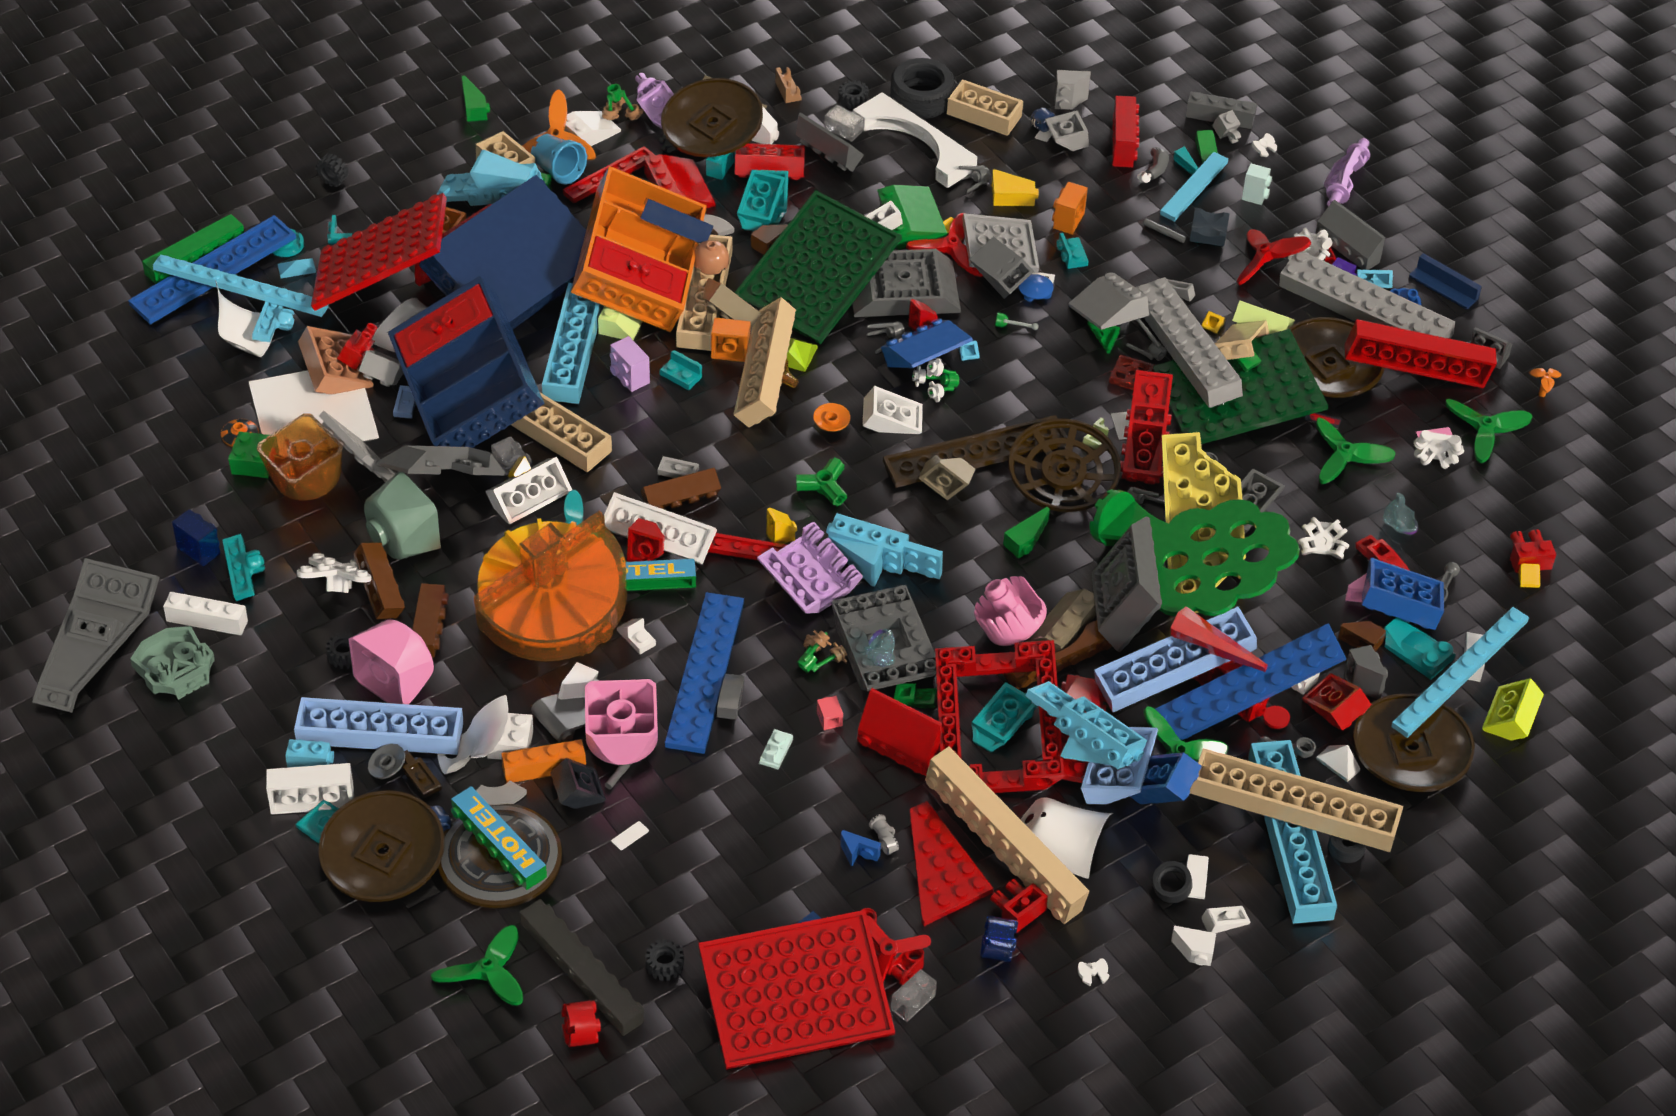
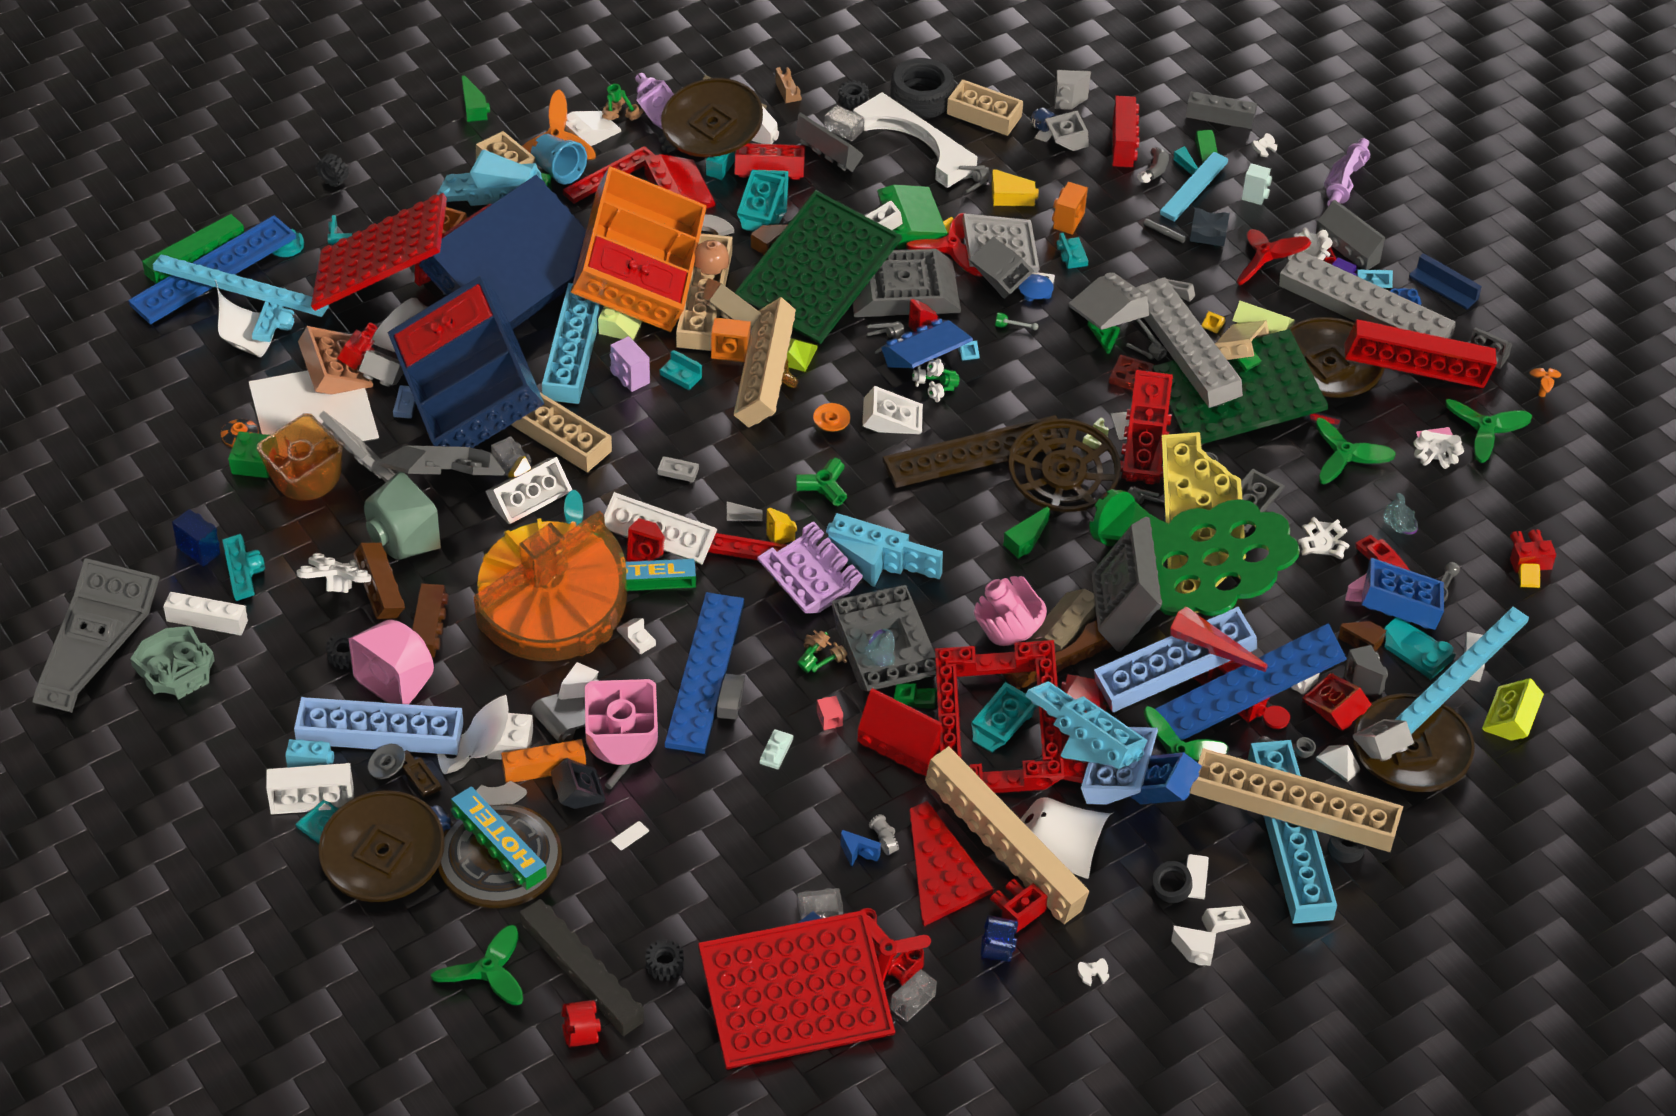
(296, 268): medium azure slope -> none
(676, 221): dark blue panel -> none
(682, 489): reddish brown brick -> none
(742, 513): none -> light grey piece
(823, 902): none -> clear brick
(946, 475): dark tan slope -> none
(1227, 125): light grey brick -> none
(1384, 738): none -> light grey slope

